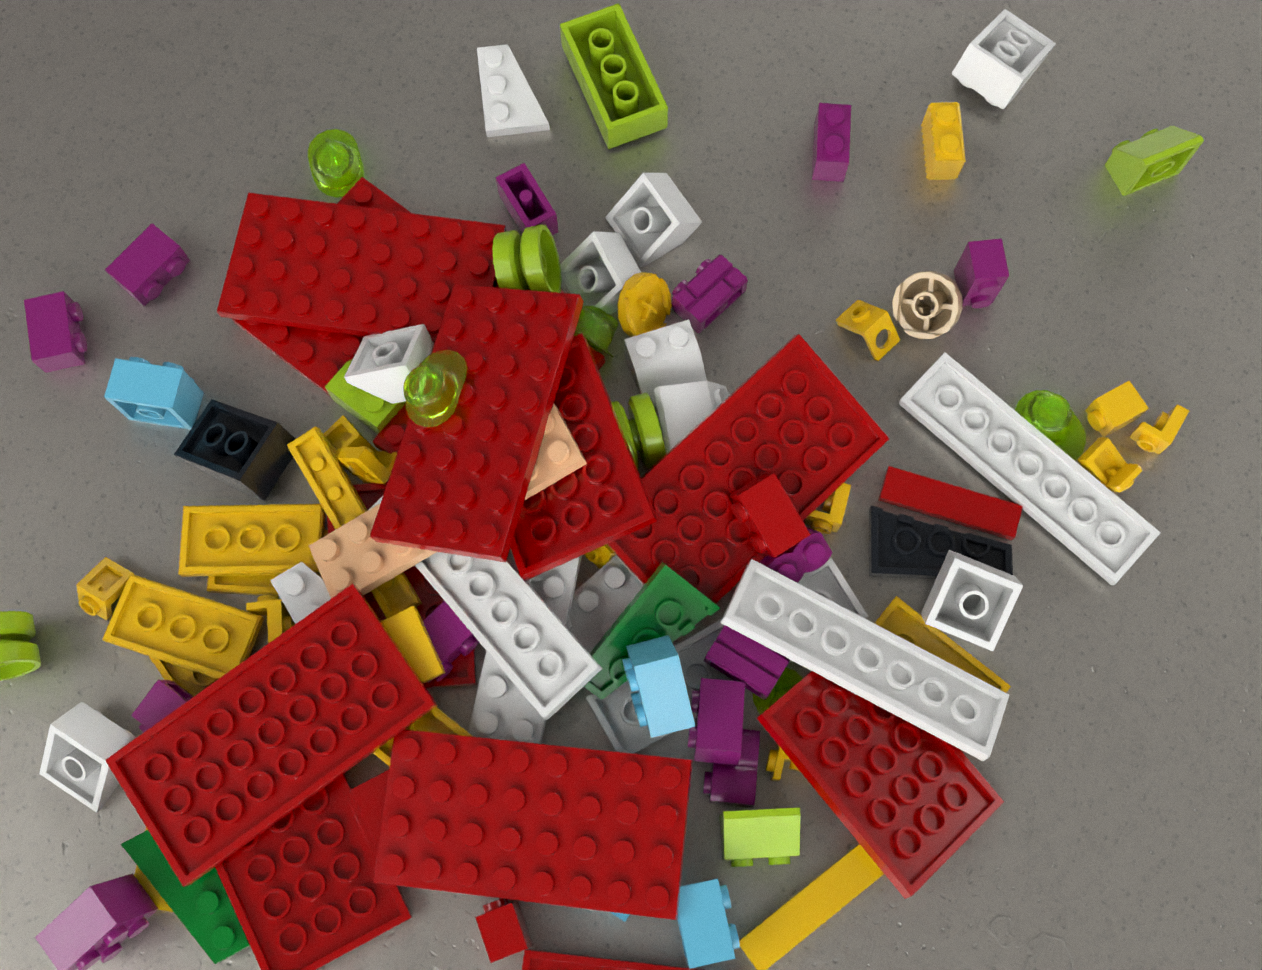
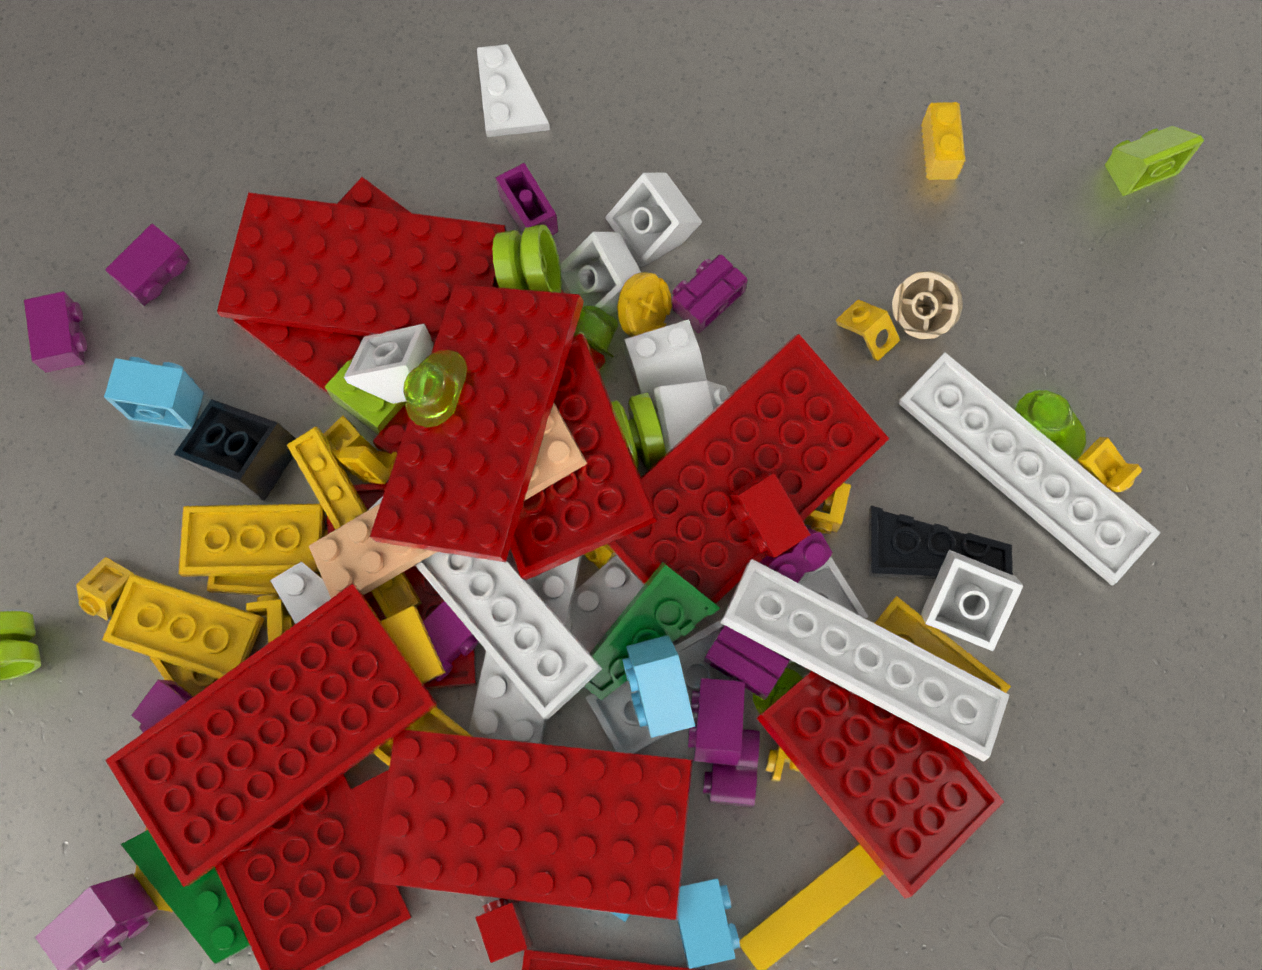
(78, 751): white slope -> none
(335, 162): clear neon green piece -> none
(614, 76): lime brick -> none
(760, 835): lime slope -> none
(831, 142): magenta brick -> none
(950, 503): red tile -> none
(981, 272): magenta brick -> none
(1002, 59): white slope -> none
(1115, 409): yellow brick -> none
(1162, 433): yellow bracket -> none

